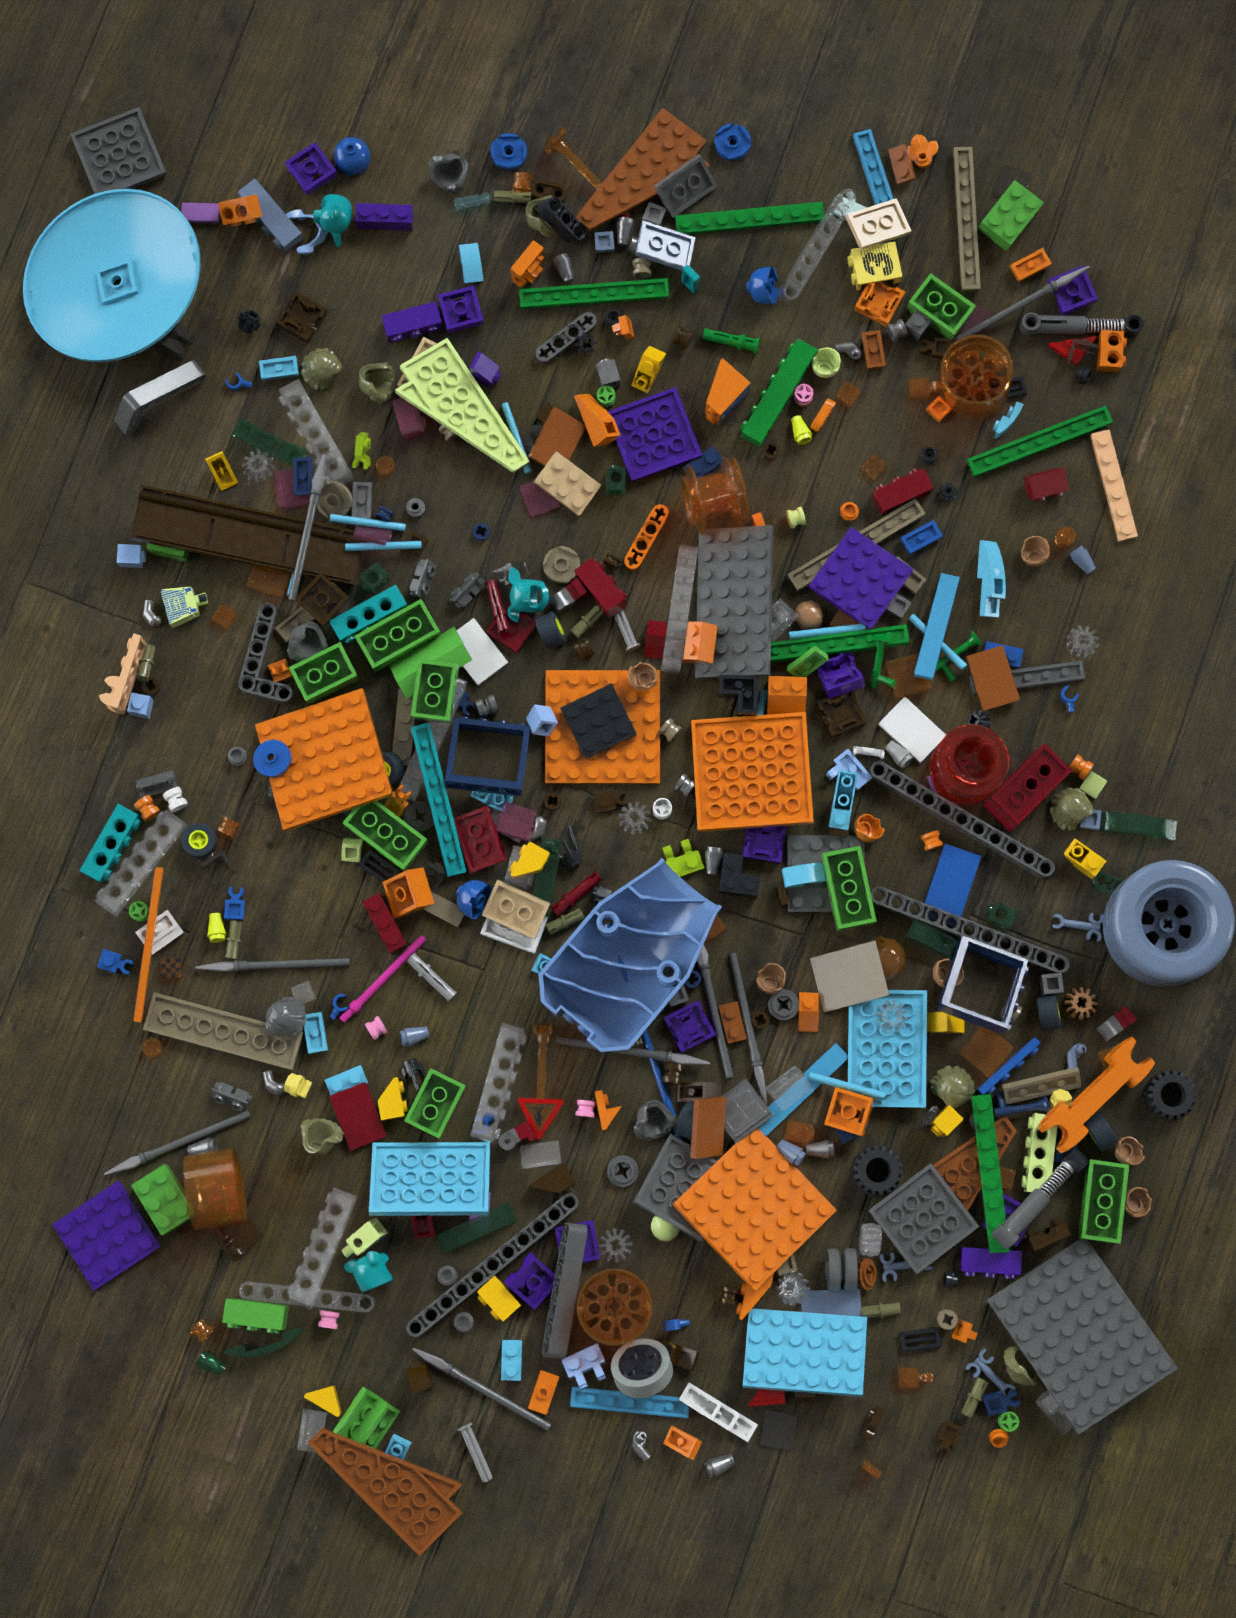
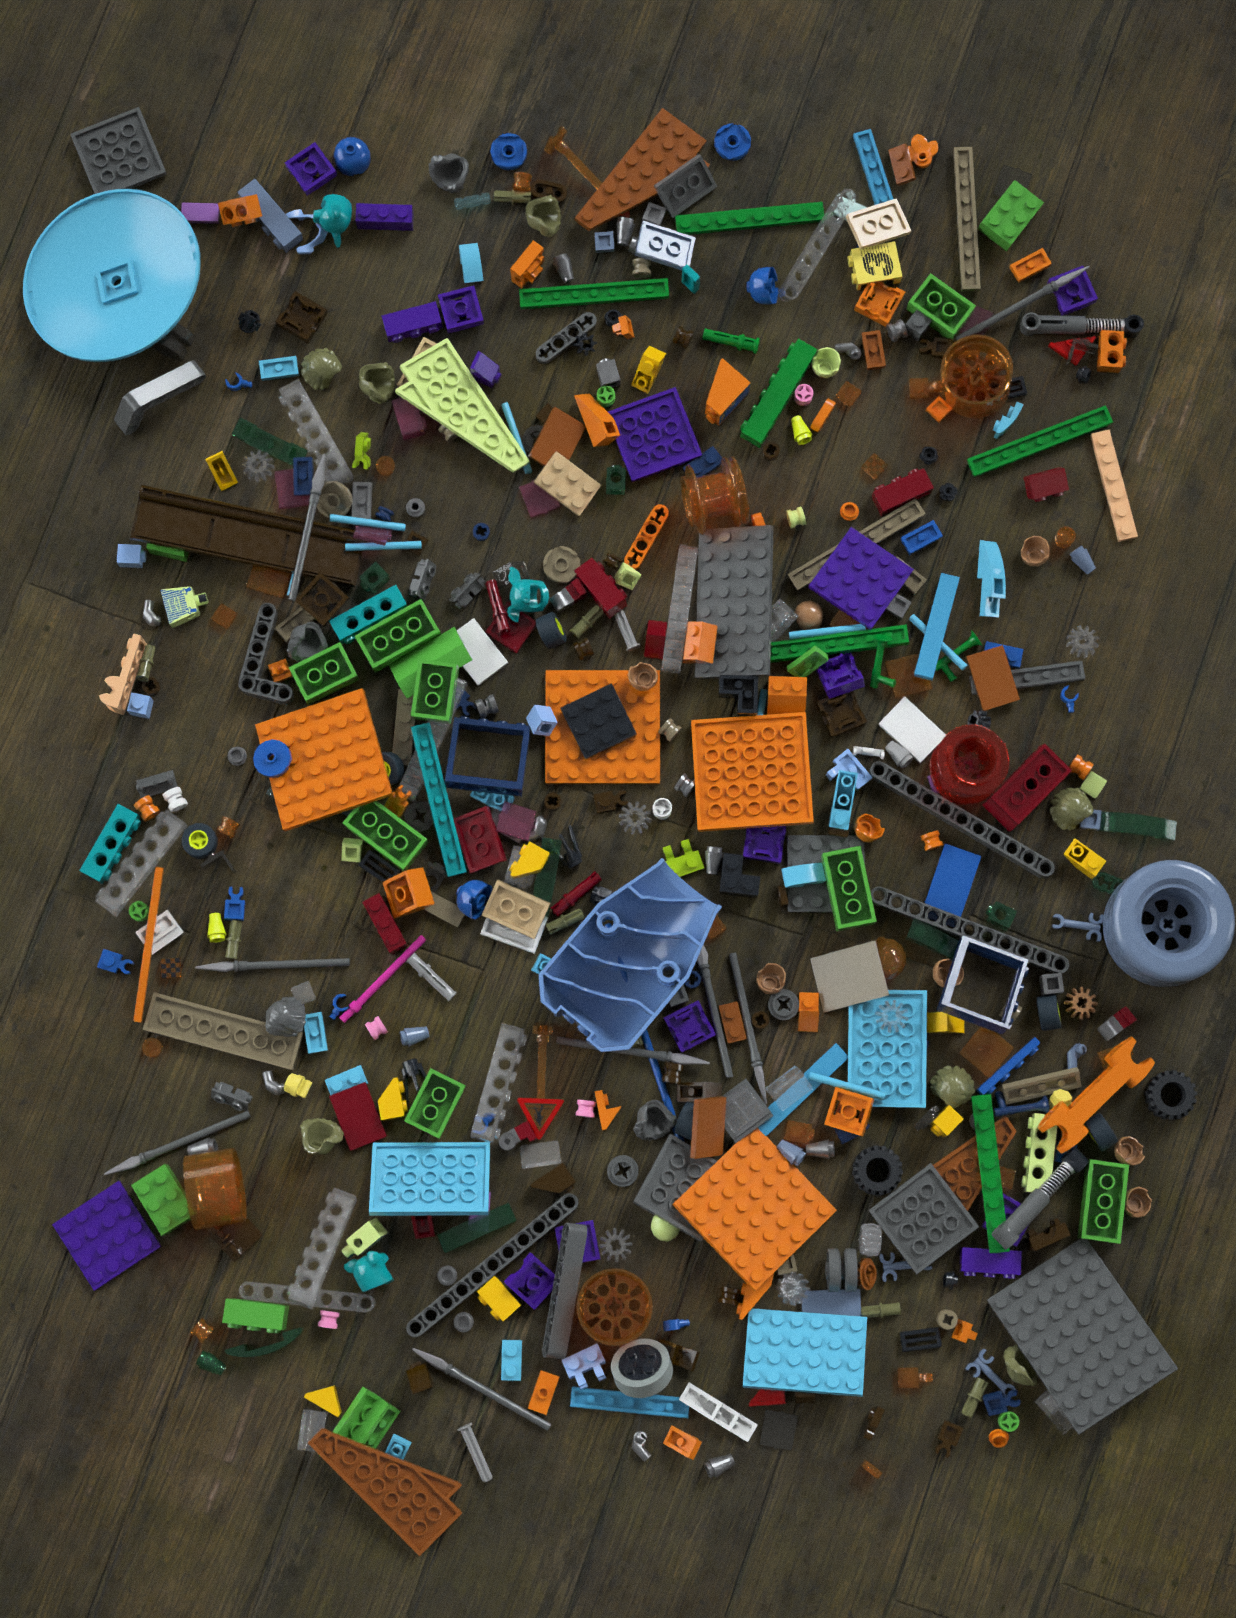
(561, 219): black beam -> none
(627, 576): none -> yellowish green slope

